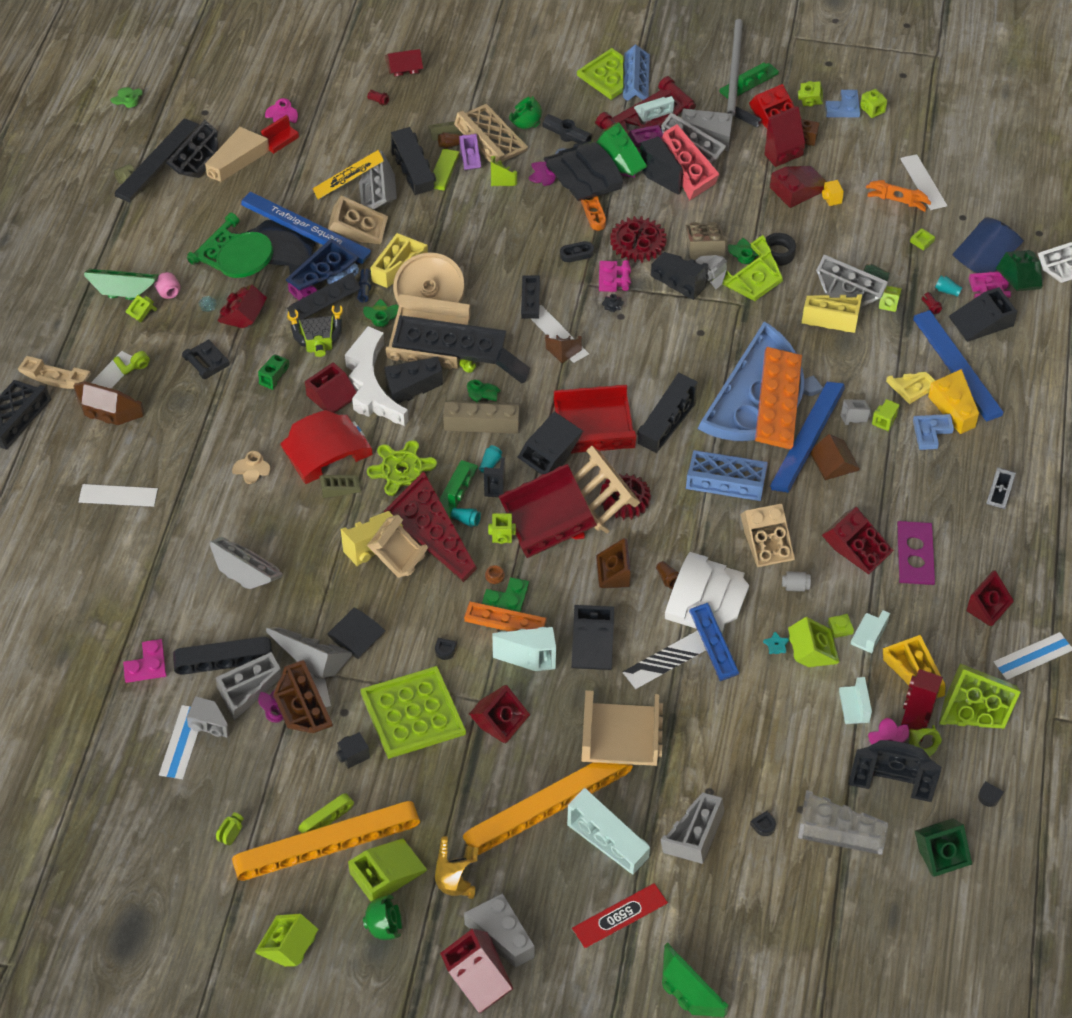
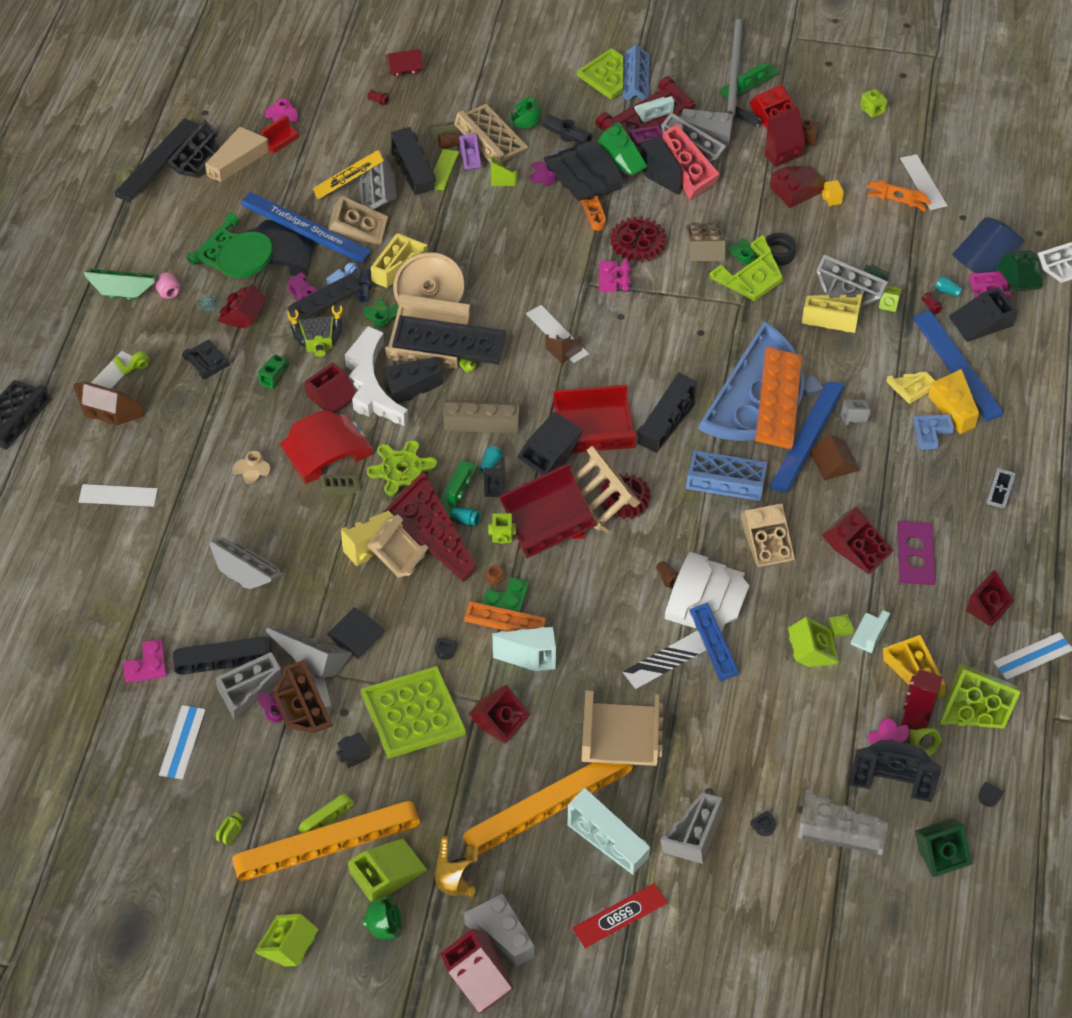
(51, 375): tan slope -> none
(127, 97): bright green plate -> none
(140, 308): lime bracket -> none
(207, 717): light grey slope -> none
(324, 263): dark blue wedge -> none
(479, 390): green plate -> none
(512, 365): black tile -> none
(530, 297): black plate -> none
(576, 251): black plate -> none
(593, 637): black slope -> none
(612, 303): black plant -> none
(614, 566): reddish brown slope -> none
(681, 275): black wedge -> none
(689, 988): green wedge -> none
(716, 268): light grey brick -> none
(776, 649): teal plate -> none
(796, 581): light grey brick -> none
(811, 93): lime brick -> none
(846, 107): medium blue plate -> none
(856, 702): light aqua panel -> none
(885, 415): lime brick -> none
(922, 239): lime plate -> none

